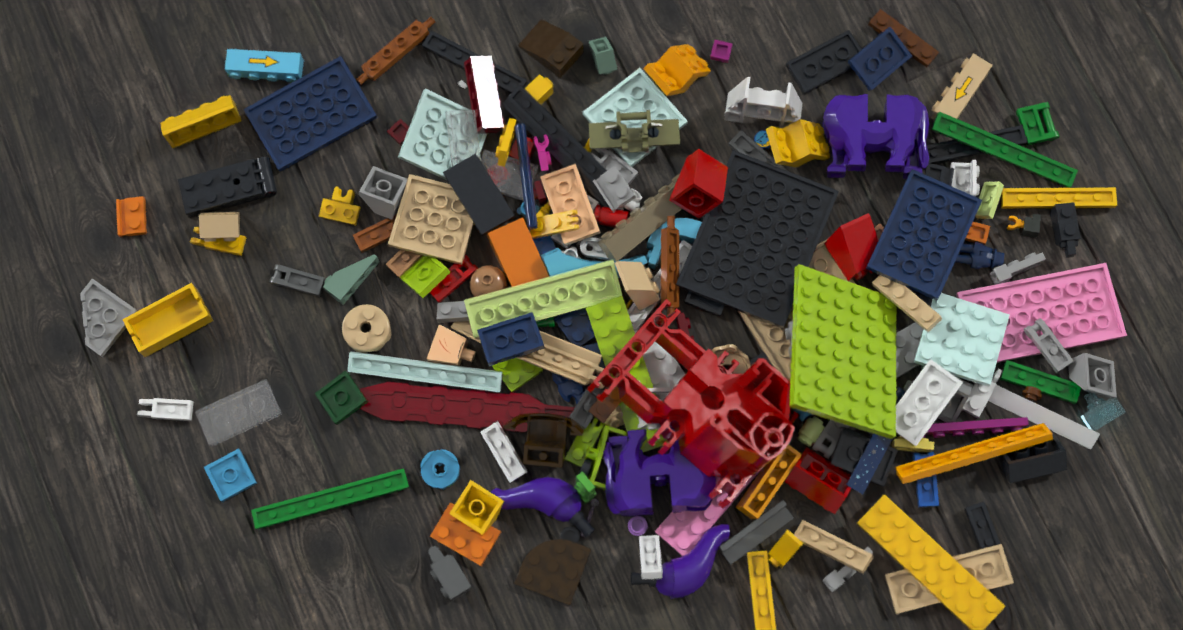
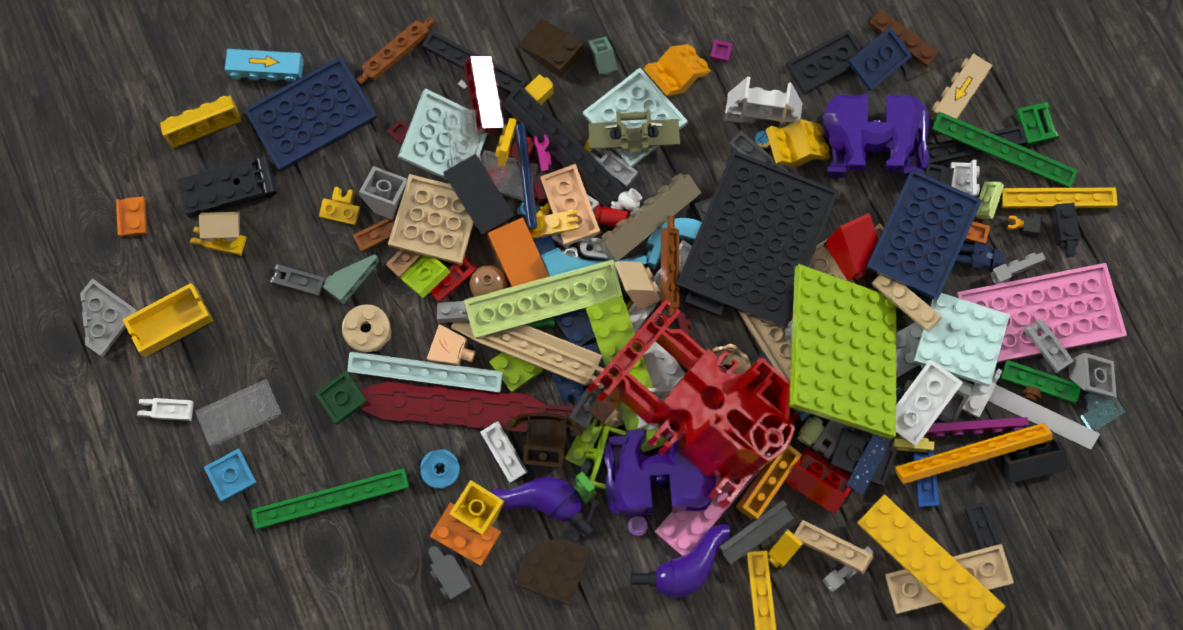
(510, 339): dark blue plate -> none
(614, 189): light grey plate -> none
(650, 557): white plate -> none
(700, 184): red slope -> none

